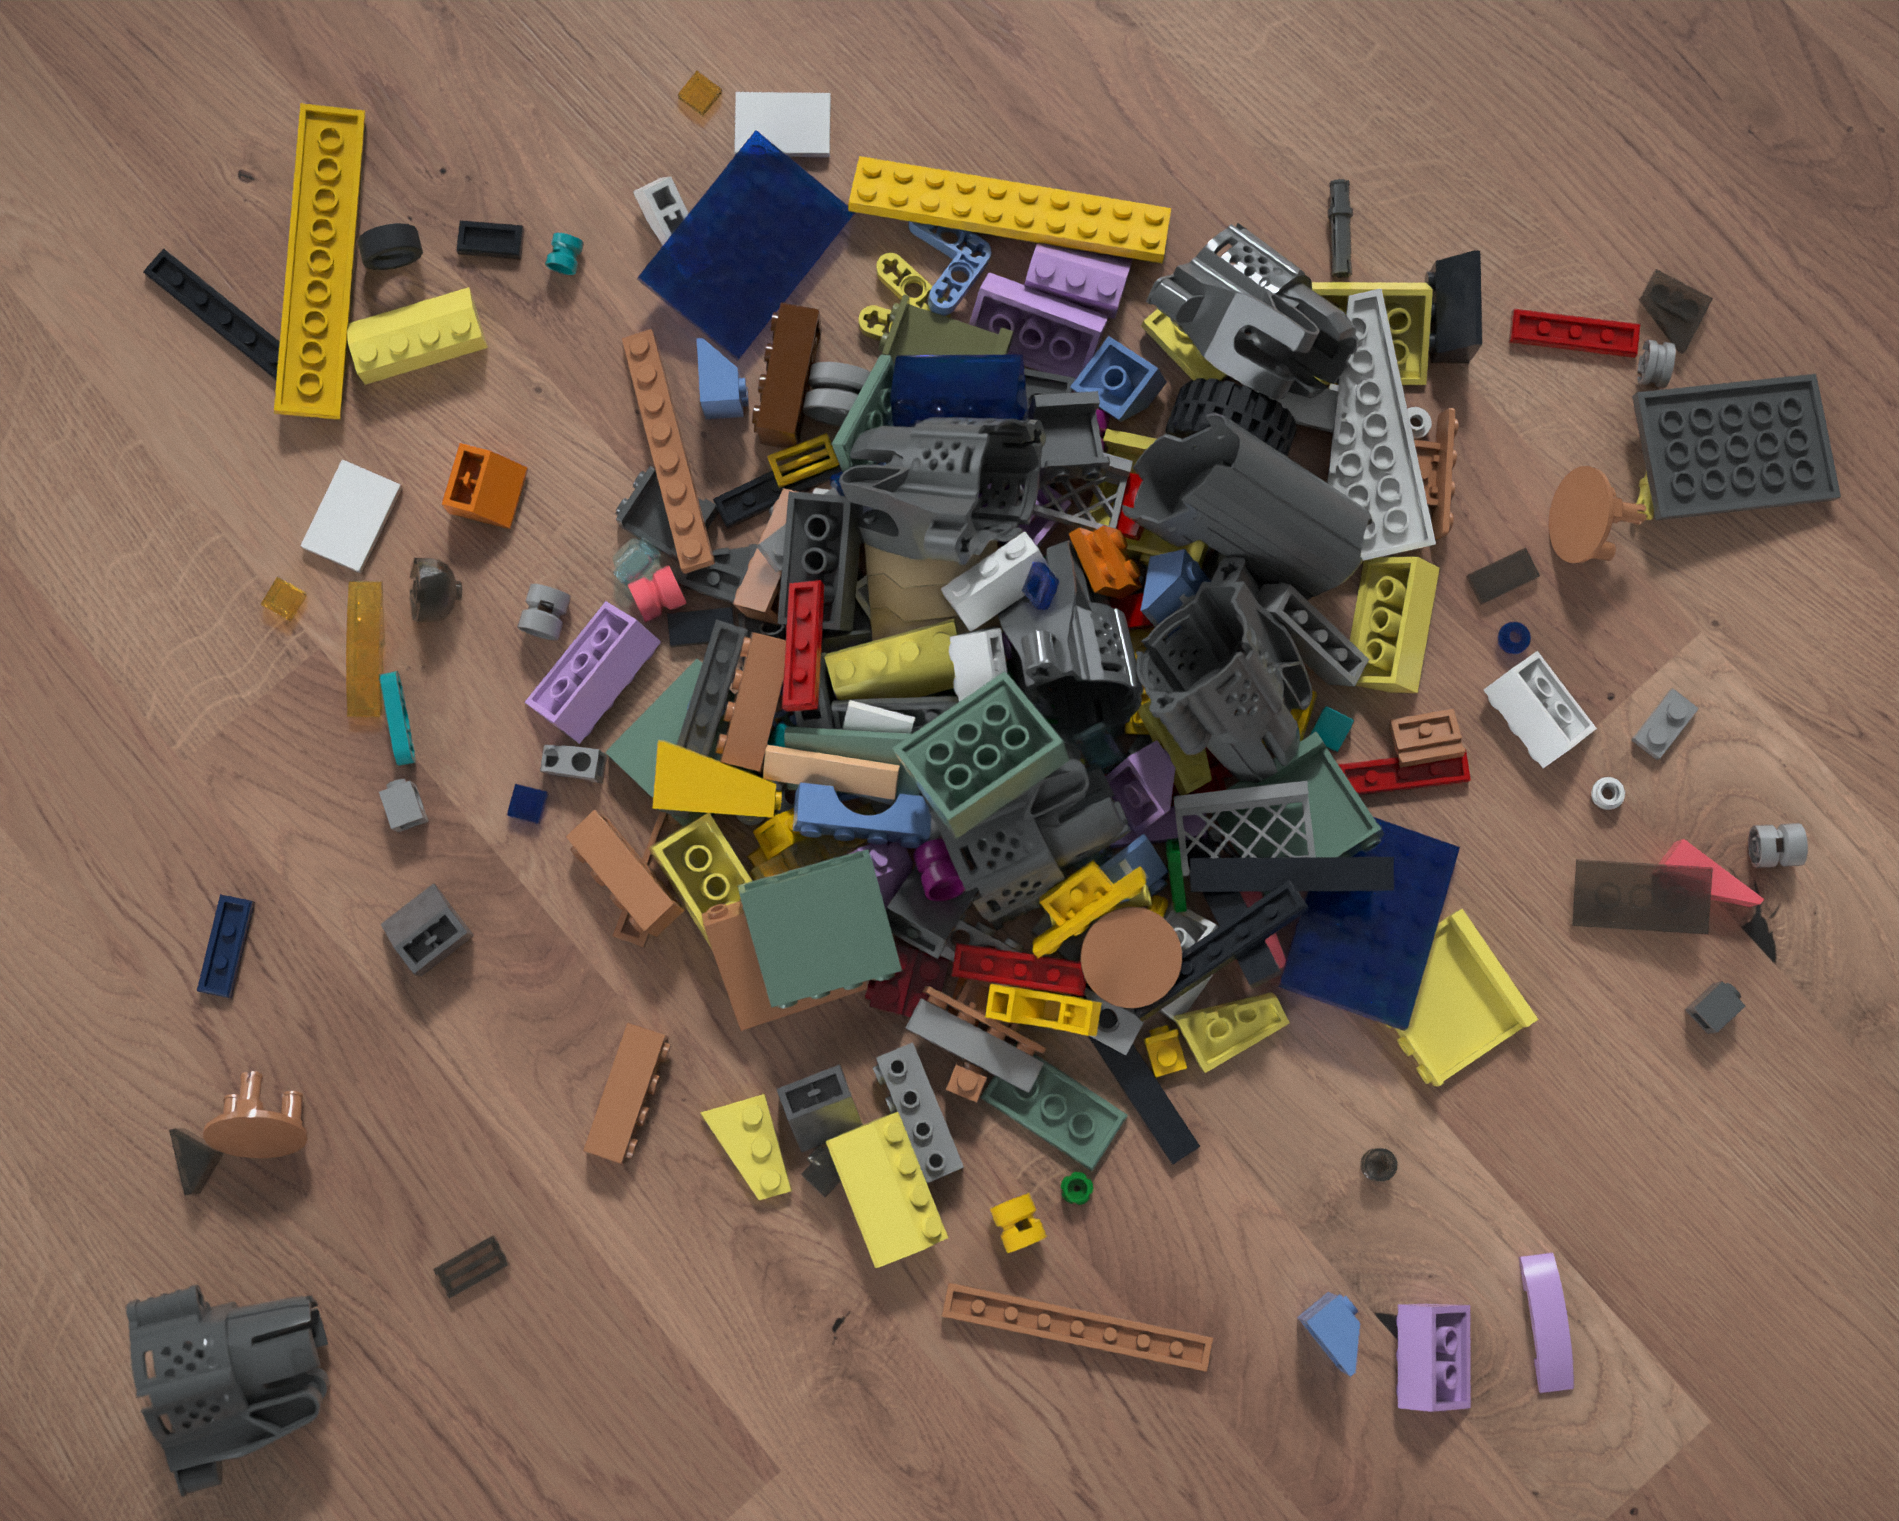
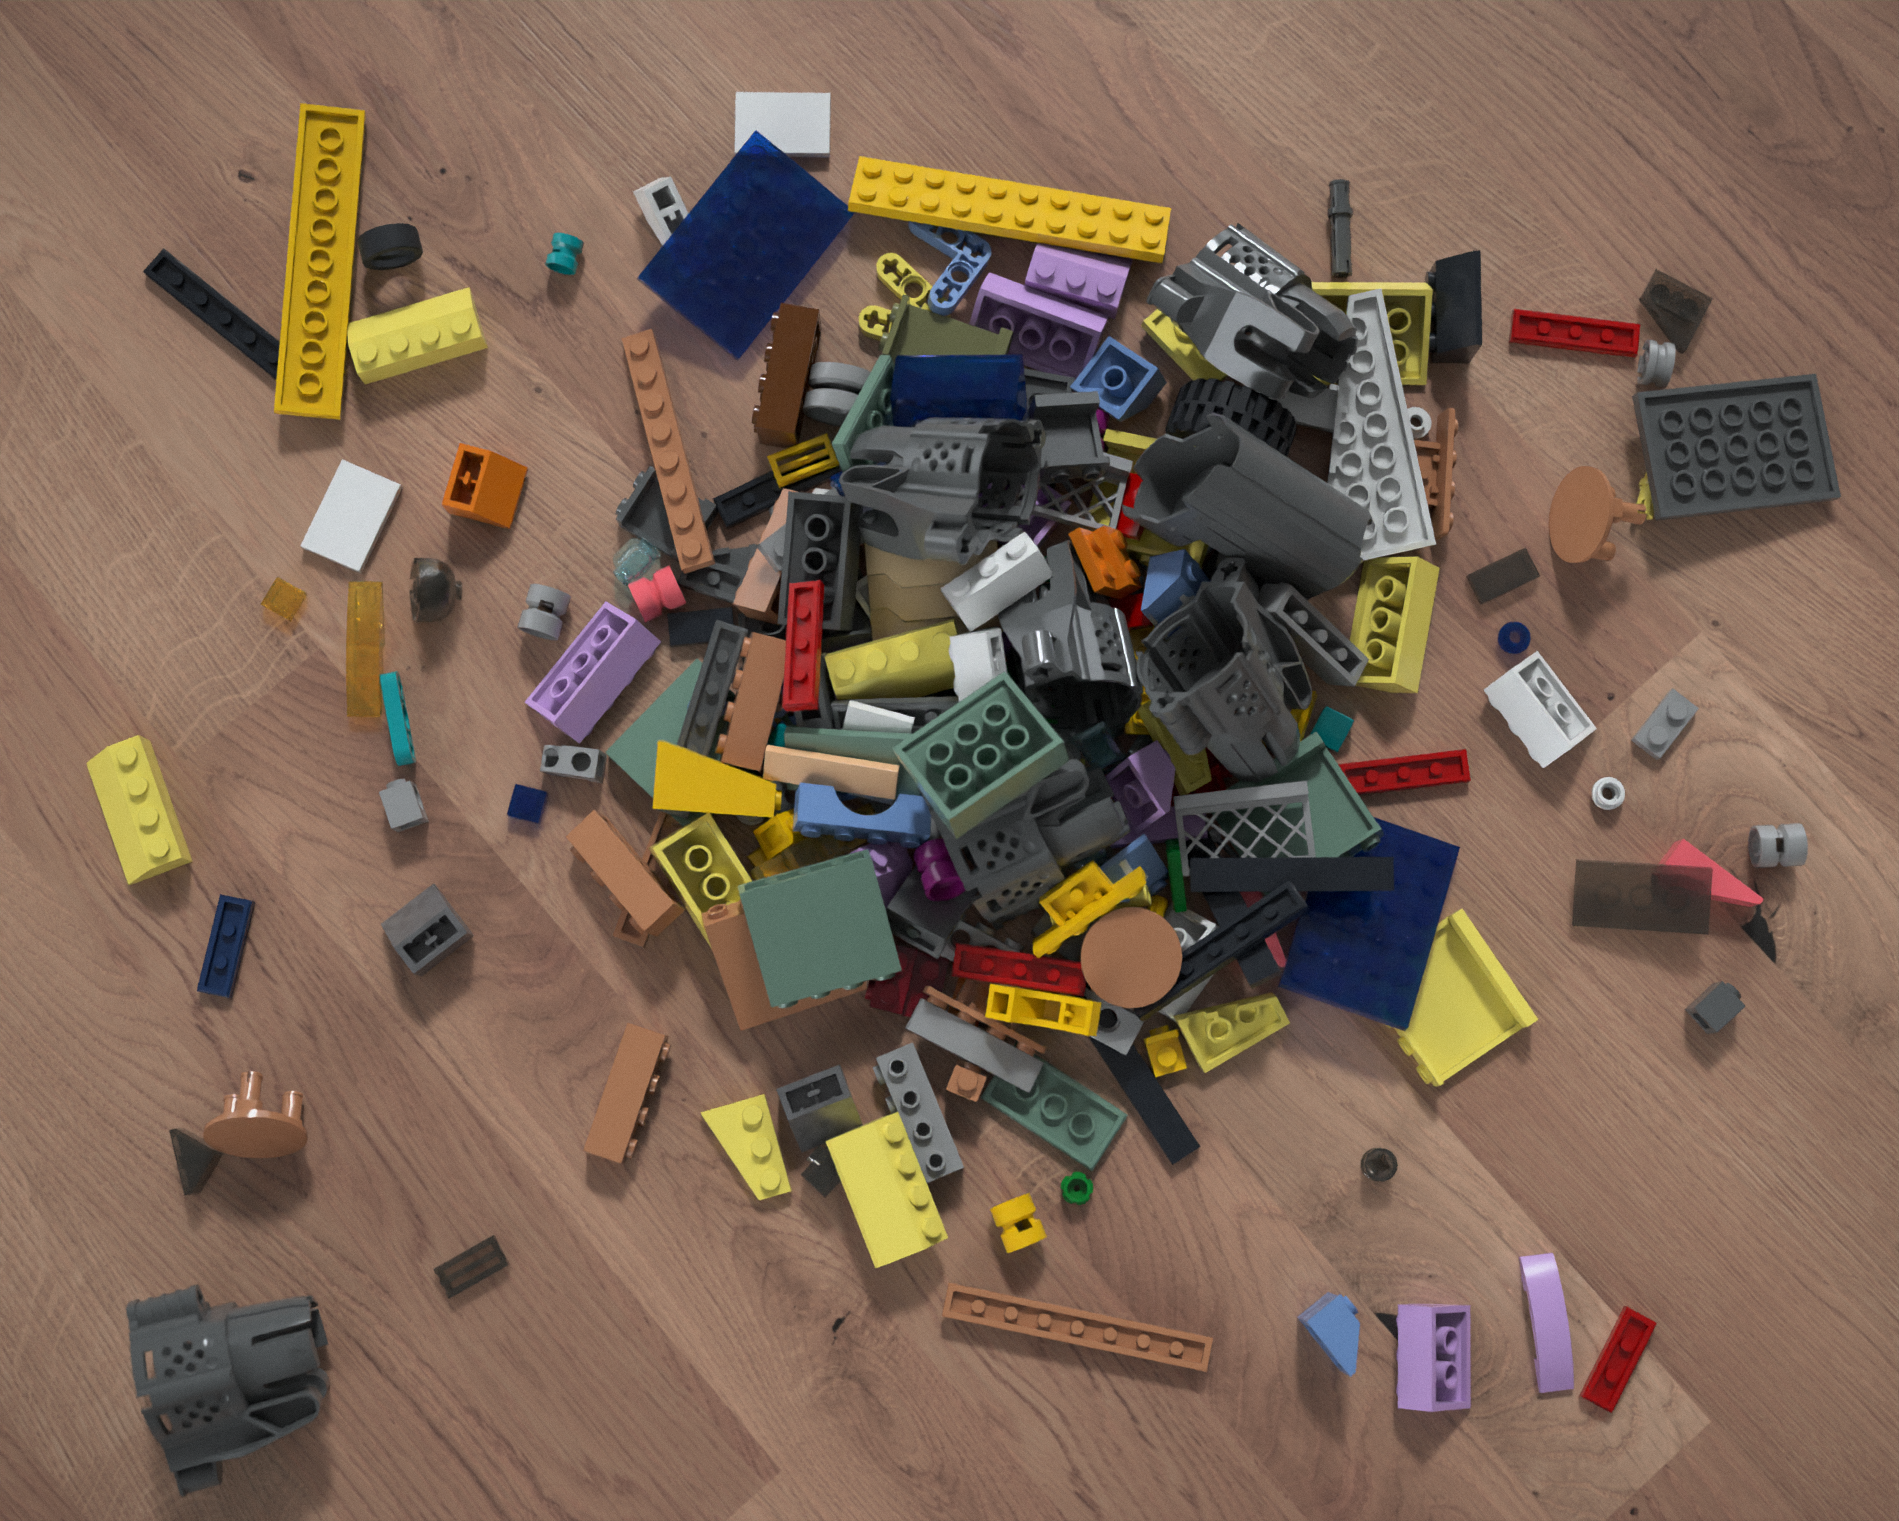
(138, 809): none -> light yellow slope
(490, 239): black tile -> none
(699, 93): clear yellow tile -> none
(720, 386): medium blue slope -> none
(1040, 585): clear blue plate -> none
(1426, 738): nougat plate -> none
(1618, 1359): none -> red tile

